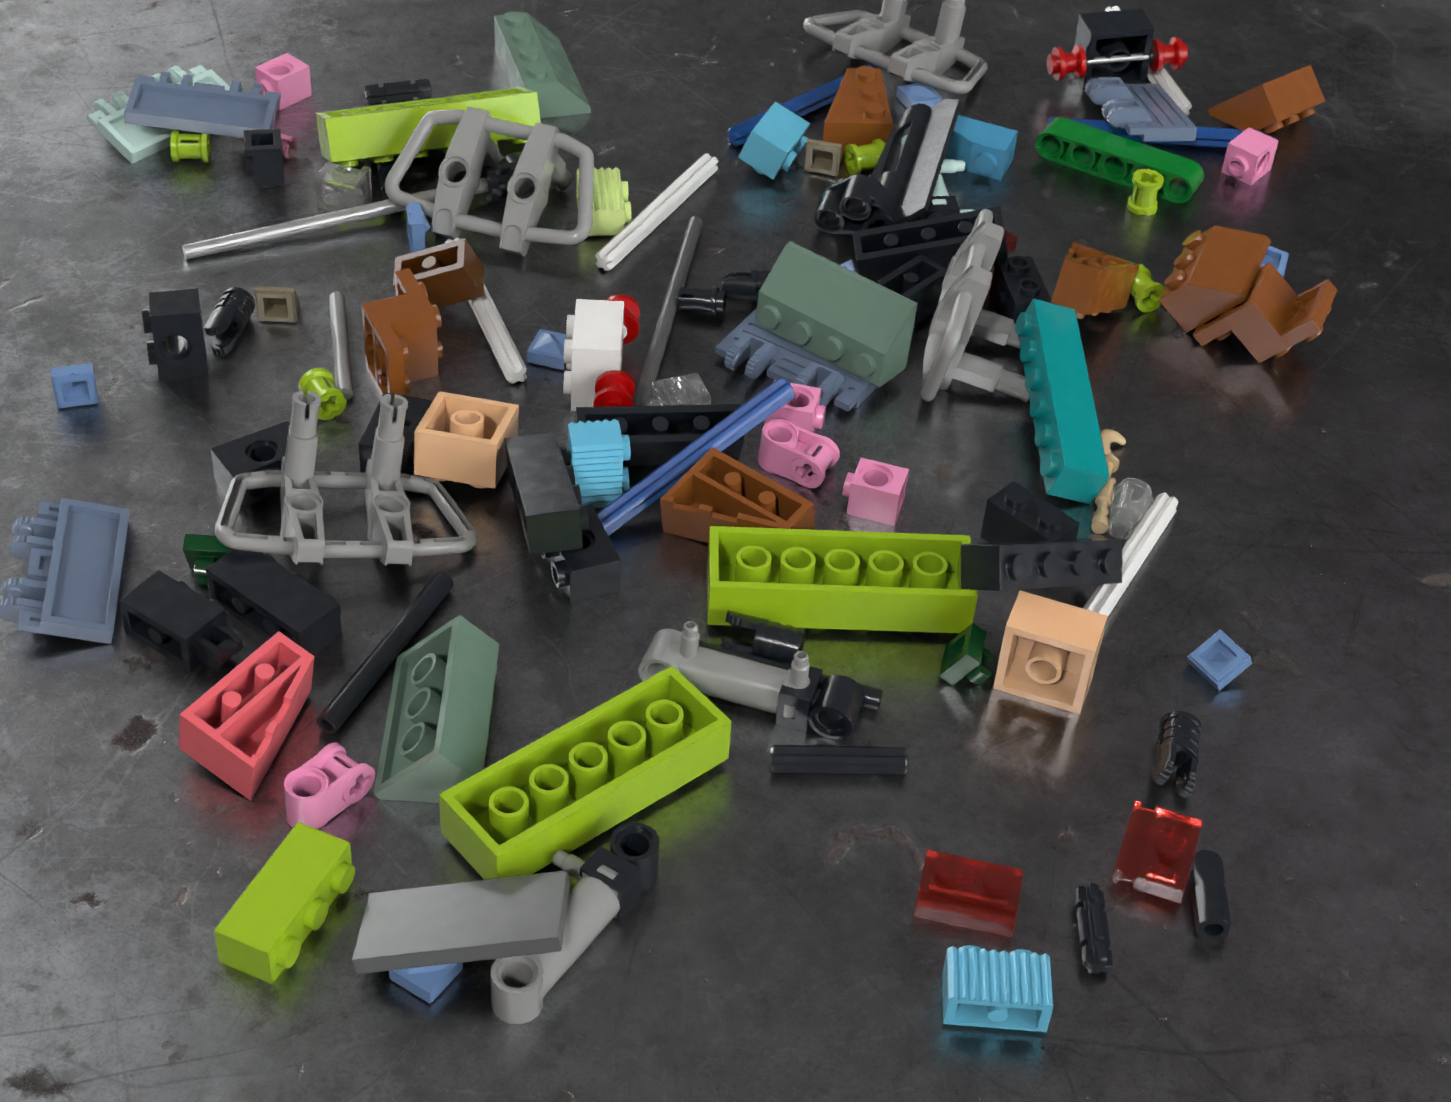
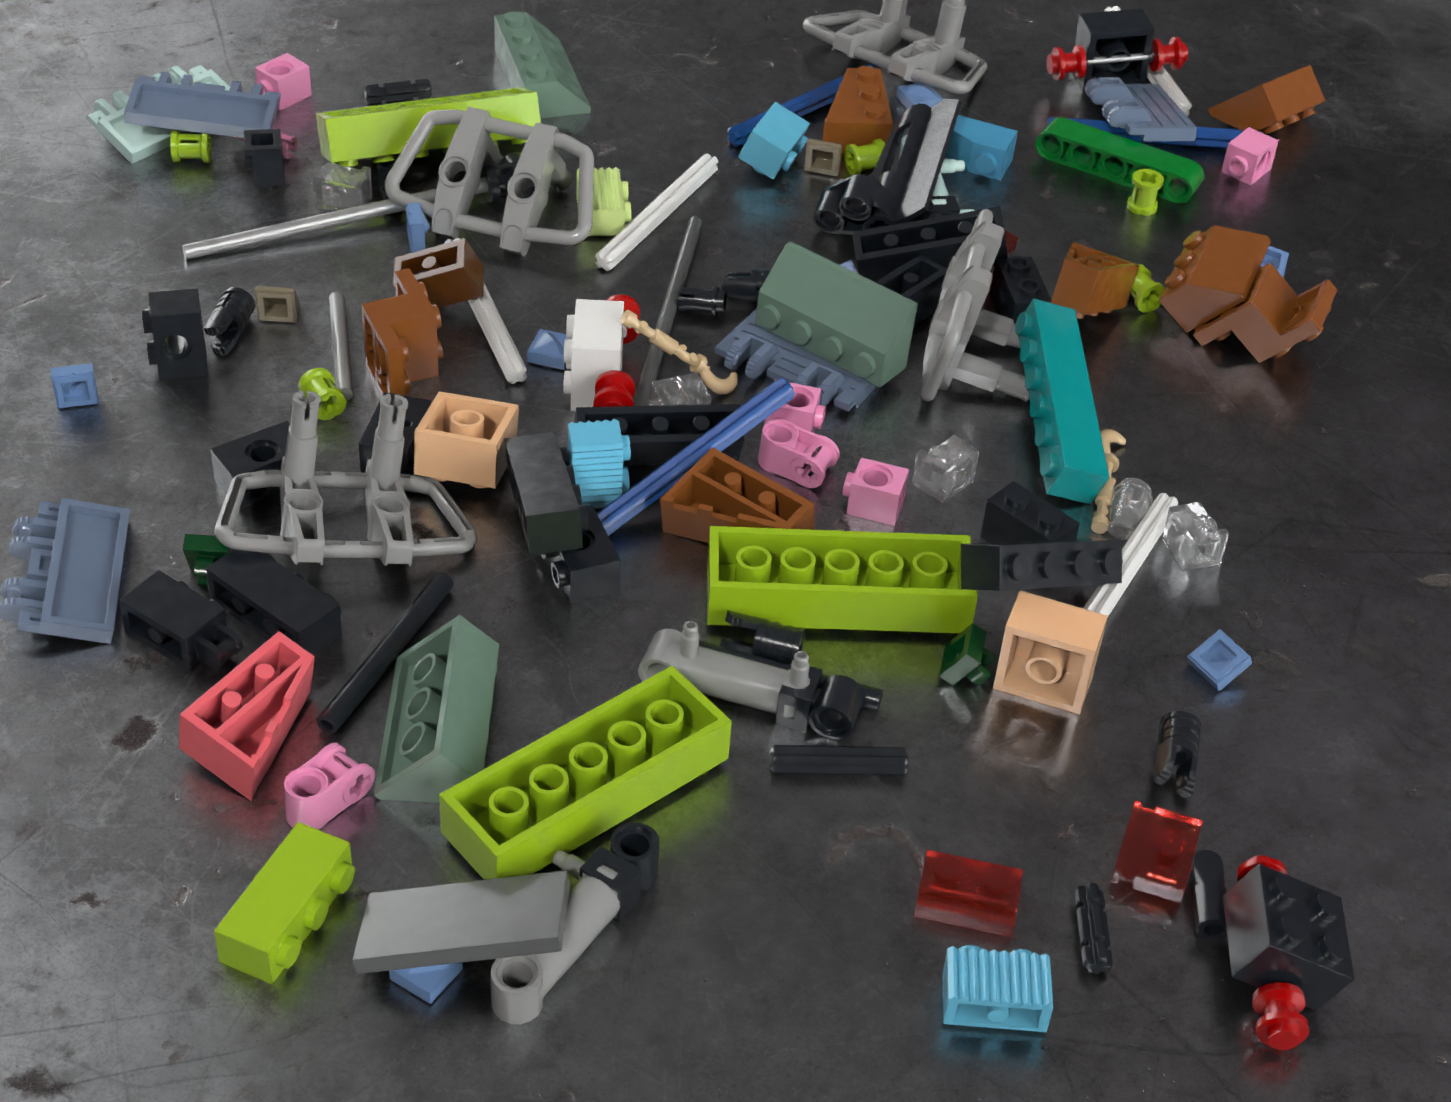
(698, 362): none -> tan piece
(945, 468): none -> clear brick
(1194, 537): none -> clear brick
(1288, 945): none -> black brick

